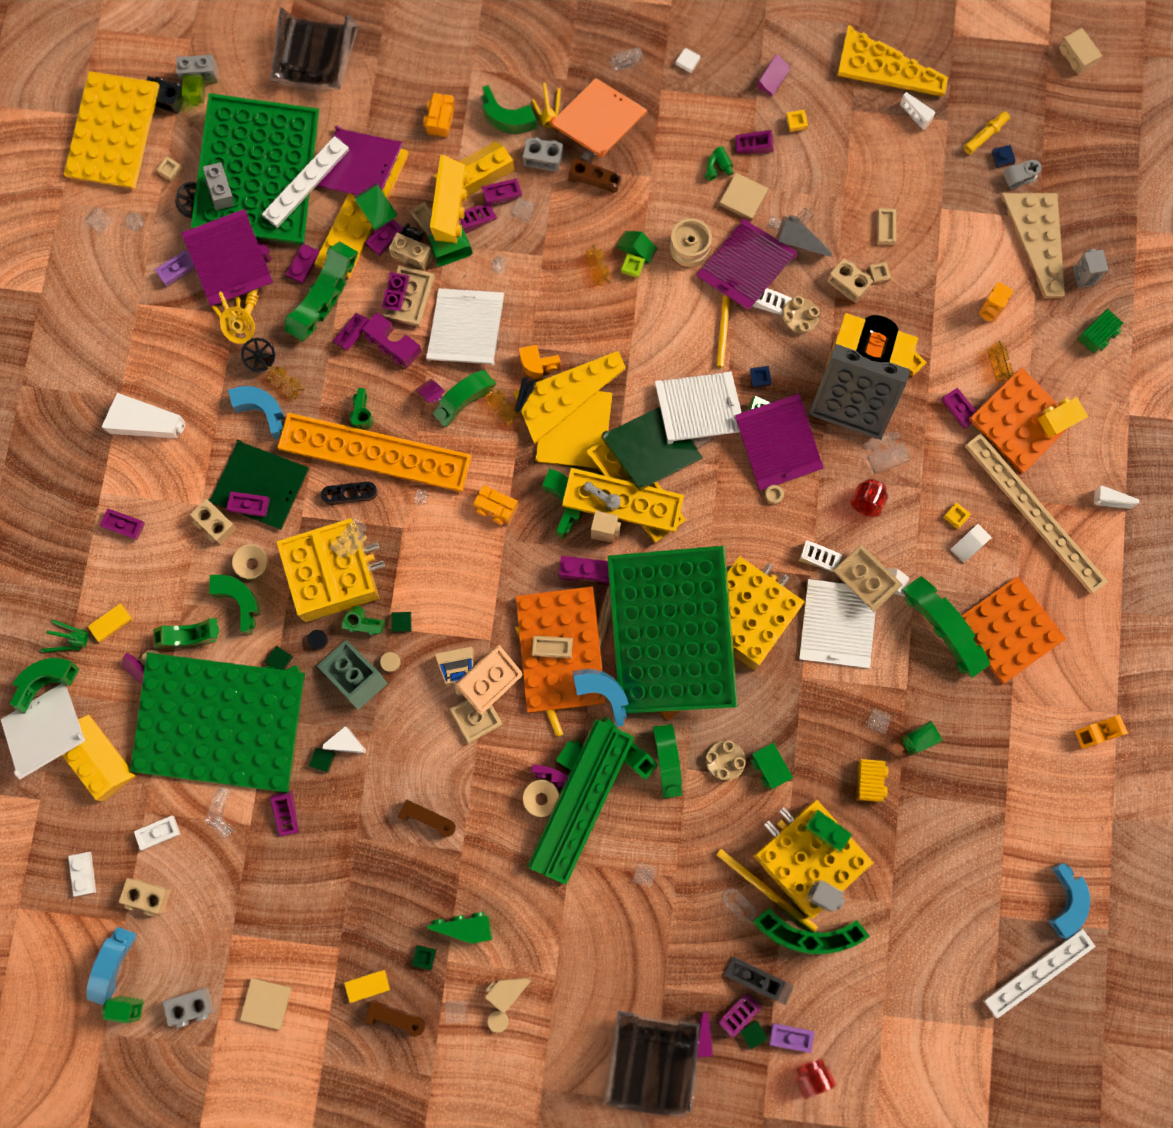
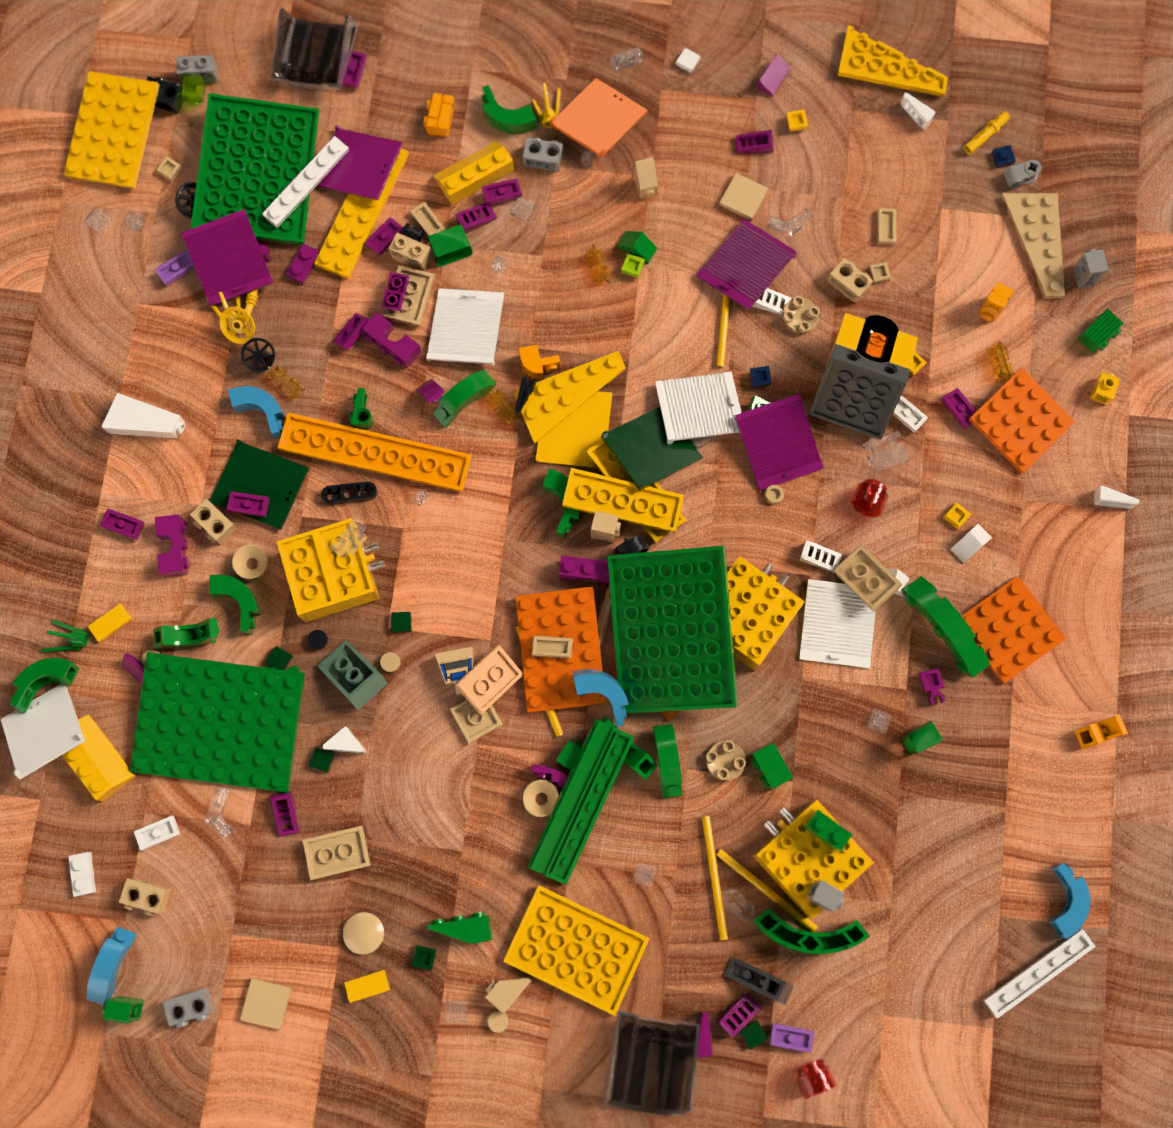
(175, 561): none -> magenta arch
(218, 186): light grey brick -> none
(322, 293): green brick -> none
(336, 852): none -> tan plate
(354, 70): none -> magenta plate
(363, 933): none -> tan dish
(369, 625): green plate -> none
(375, 206): green piece -> none
(413, 1024): reddish brown leg -> none
(444, 825): reddish brown leg -> none
(449, 200): yellow slope -> none
(495, 505): light orange brick -> none
(576, 950): none -> yellow plate
(594, 175): reddish brown leg -> none
(612, 501): light grey piece -> none
(634, 545): none -> black wheel
(646, 178): none -> tan slope
(690, 242): tan wheel -> none
(714, 878): none -> yellow piece
(723, 160): green plant -> none
(797, 234): flat silver slope -> none
(871, 781): yellow brick -> none
(909, 414): none -> white plate
(932, 682): none -> magenta plate
(1036, 514): tan plate -> none
(1062, 417): yellow brick -> none
(1080, 51): tan brick -> none
(1105, 388): none -> yellow brick

